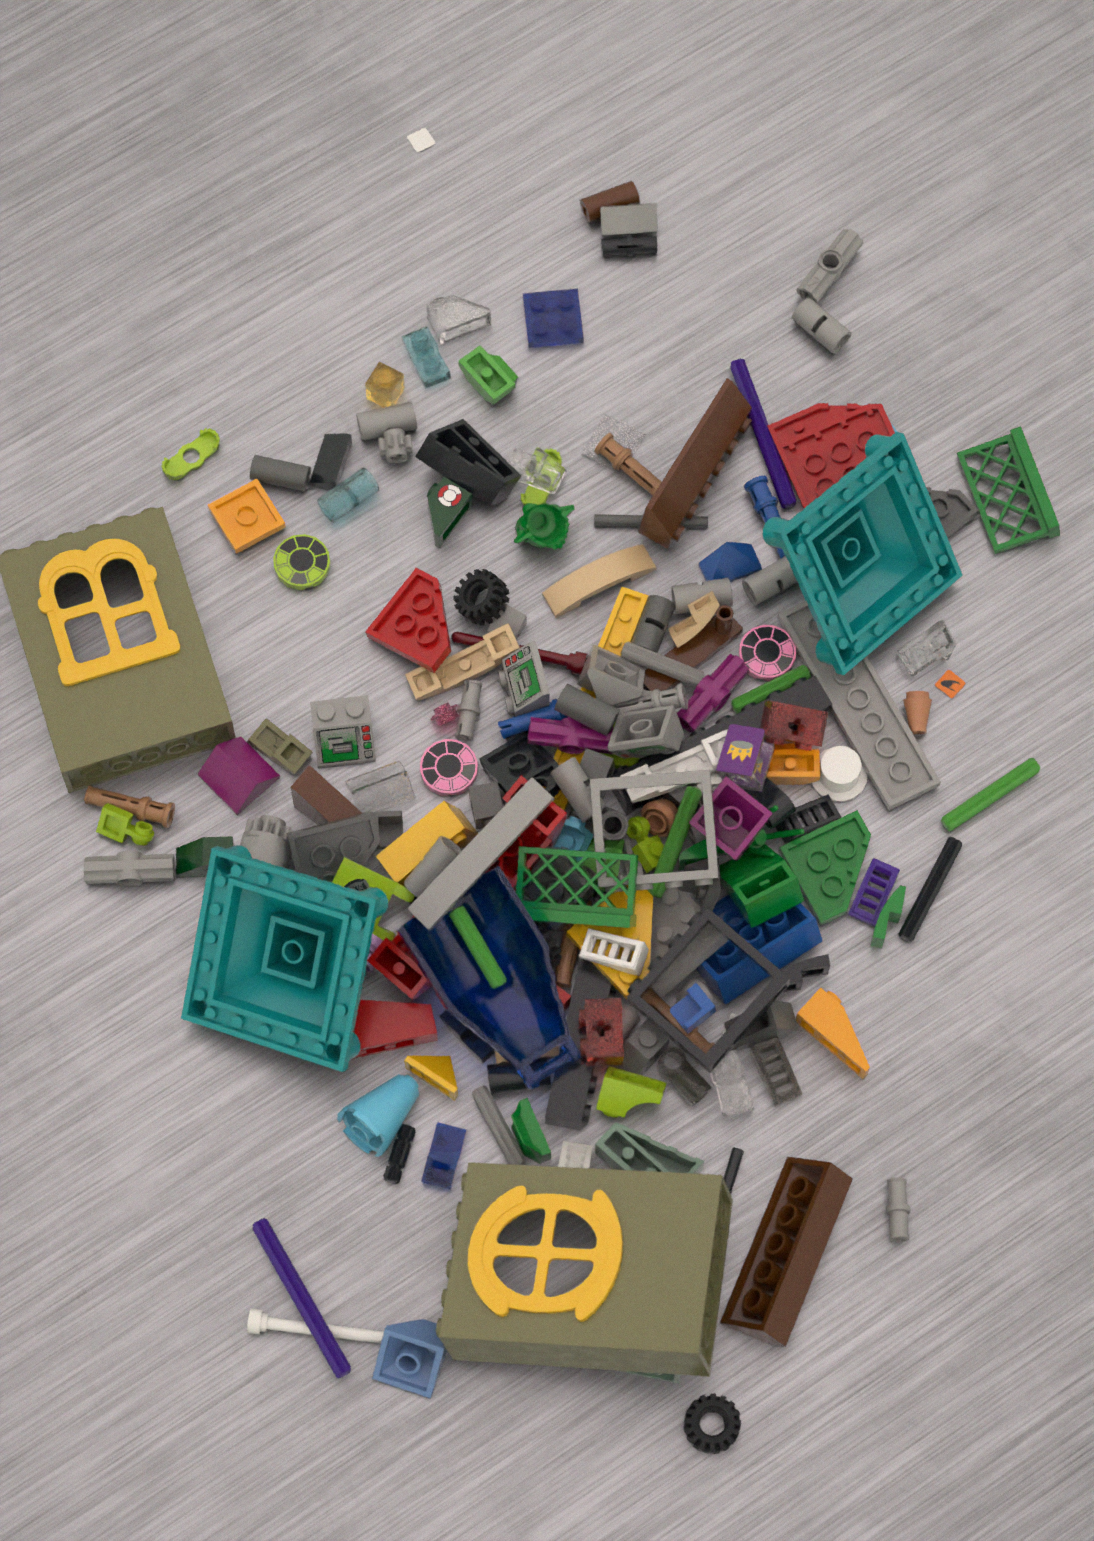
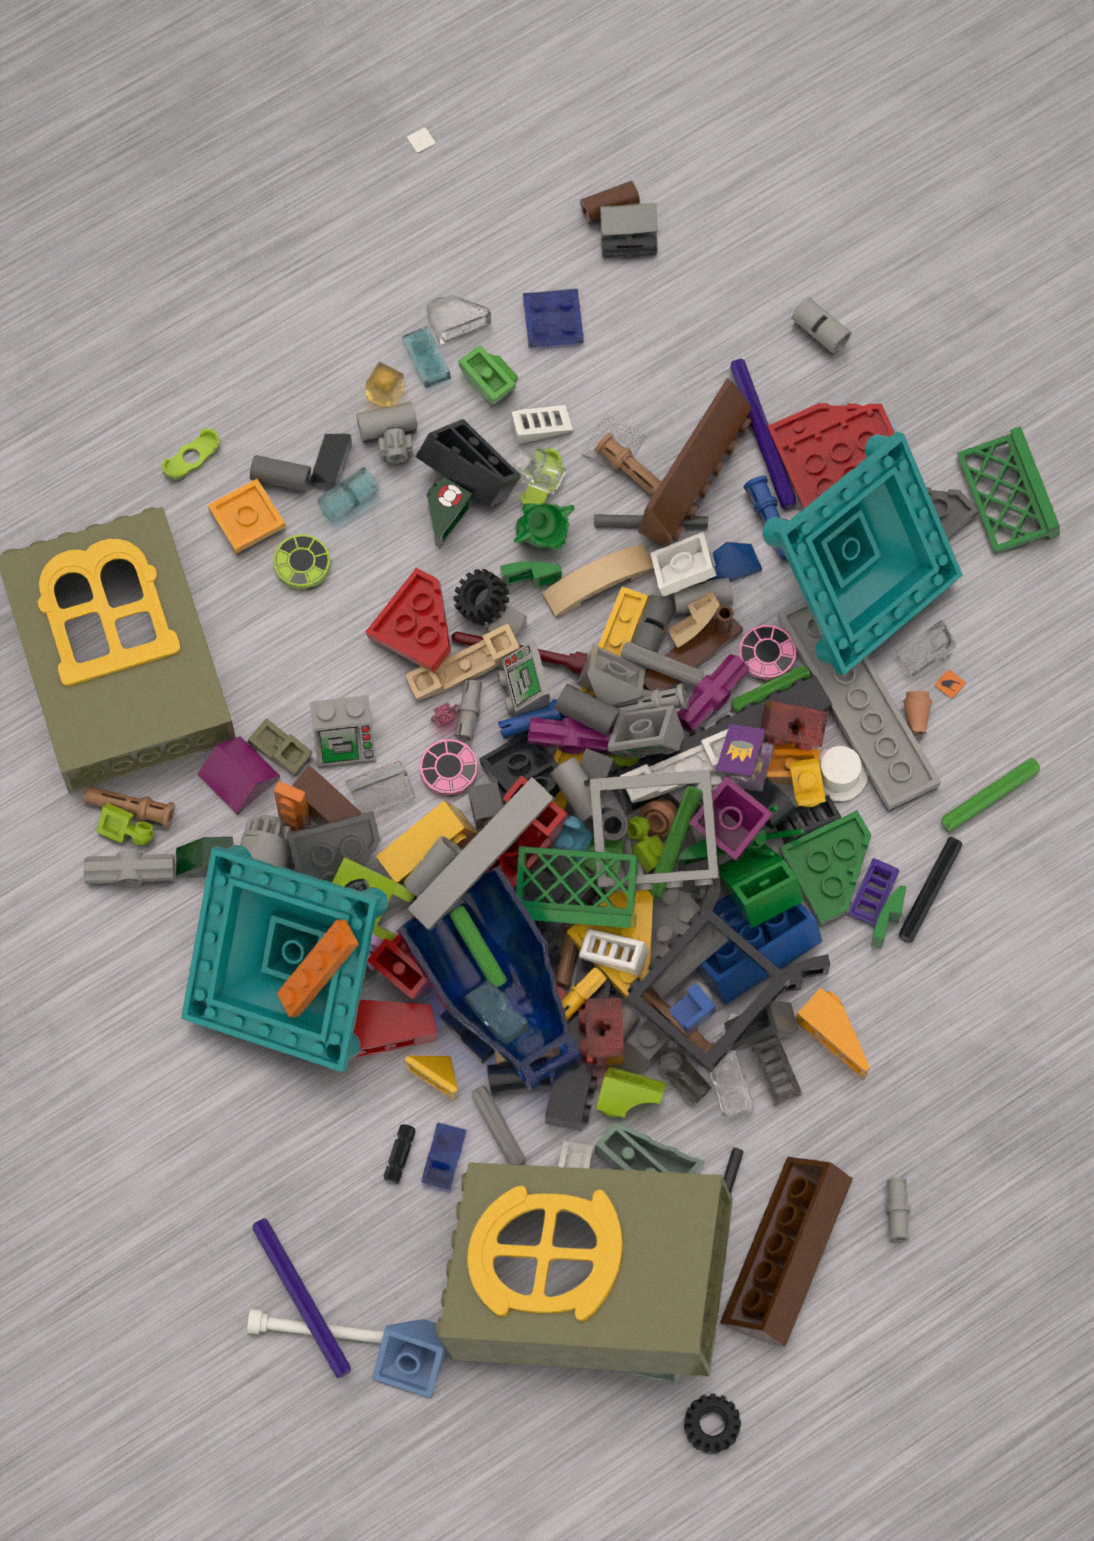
(292, 806): none -> orange plate
(317, 968): none -> orange plate
(379, 1114): medium azure cone -> none
(389, 826): dark grey panel -> none
(495, 1013): none -> clear light blue slope
(529, 1133): green slope -> none
(530, 415): none -> white slope
(540, 573): none -> green slope
(583, 991): none -> yellow axle
(683, 564): none -> white plate
(769, 581): light grey pin -> none
(807, 782): none -> yellow bracket
(838, 255): light grey piece -> none

